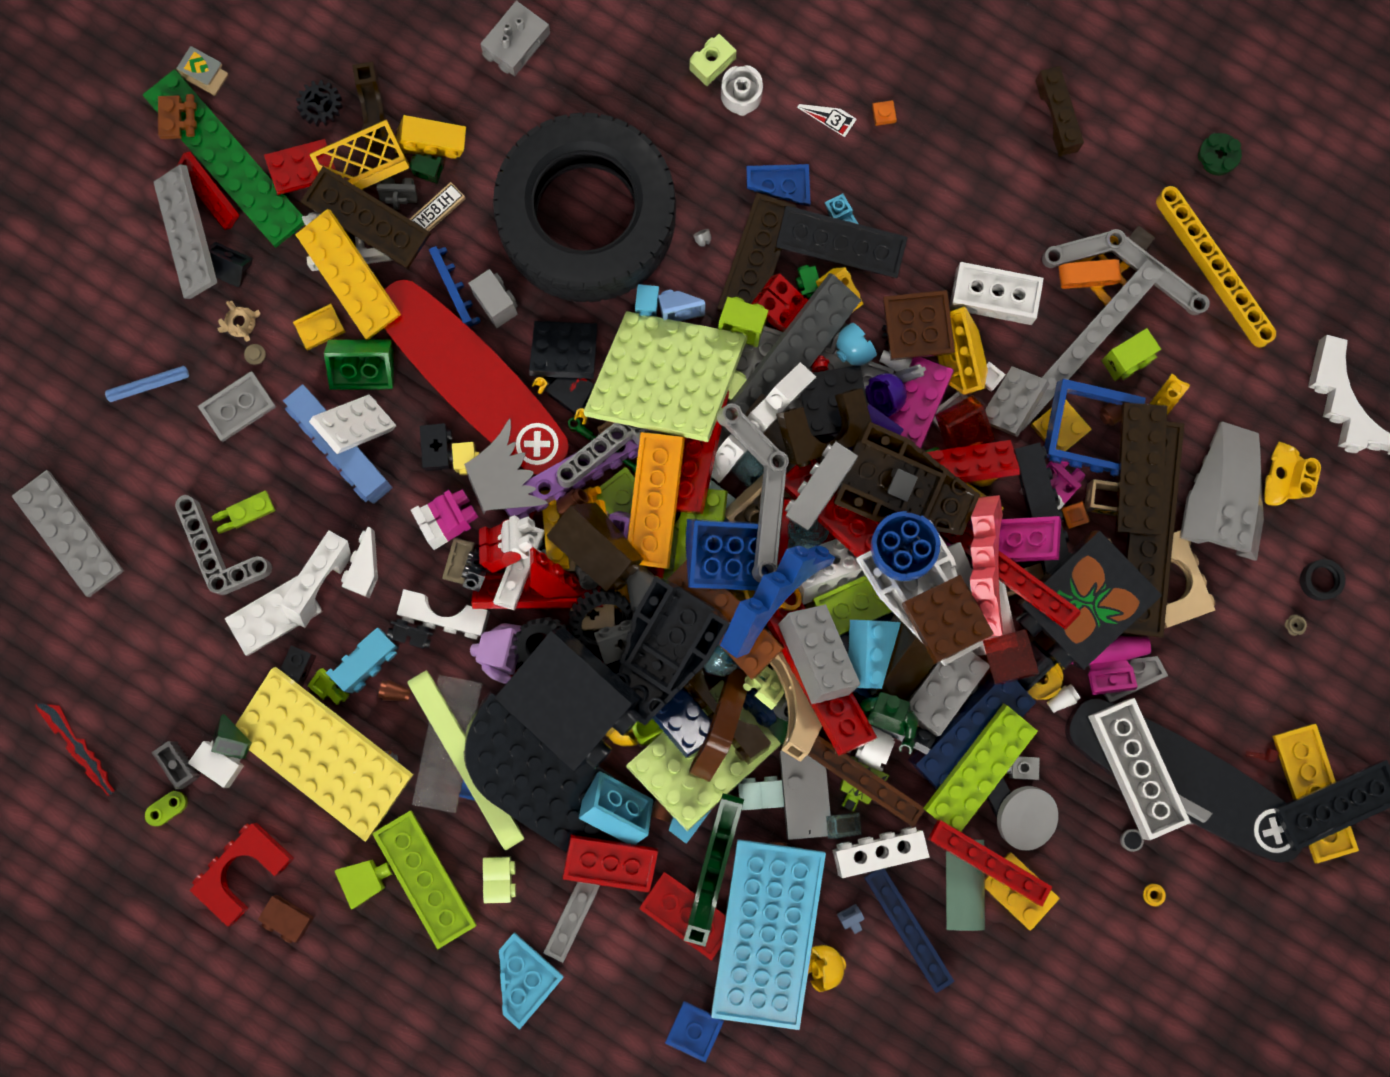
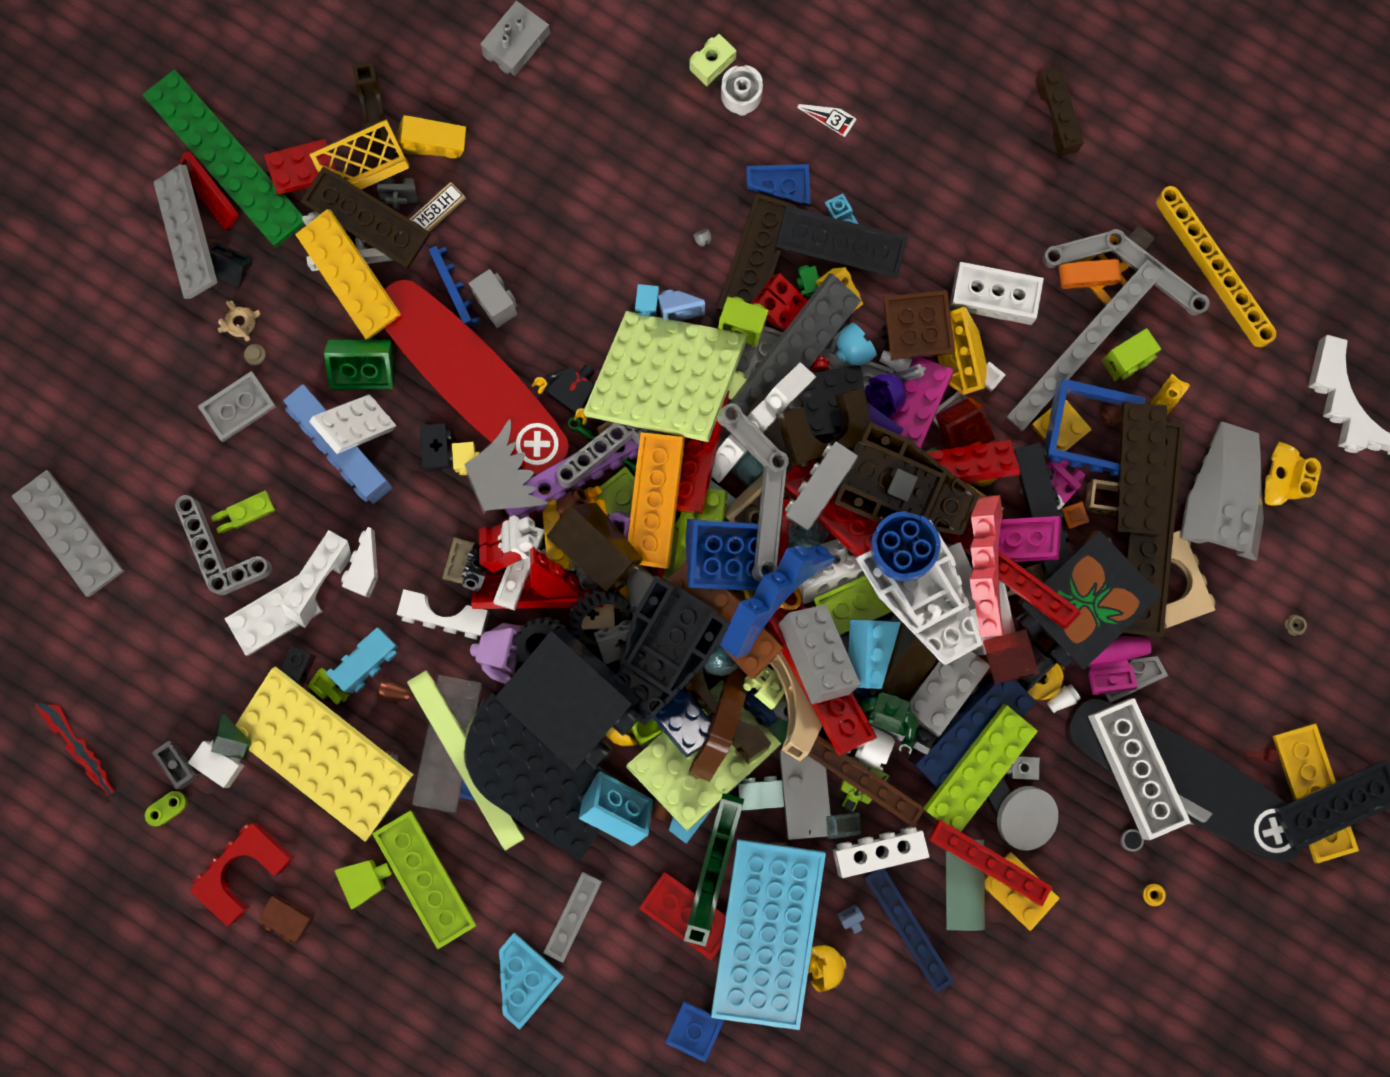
(147, 383): medium blue axle -> none
(170, 116): dark orange plate -> none
(202, 71): piece -> none
(309, 103): black gear -> none
(319, 327): yellow plate -> none
(402, 630): black hinge -> none
(427, 167): dark green brick -> none
(443, 517): dark pink hips -> none
(498, 879): yellowish green brick -> none
(563, 349): black plate -> none
(570, 145): black tyre -> none
(610, 863): red plate -> none
(884, 113): orange plate -> none
(947, 619): reddish brown plate -> none
(1015, 401): light grey plate -> none
(1210, 159): dark green plate -> none
(1338, 575): black tyre -> none

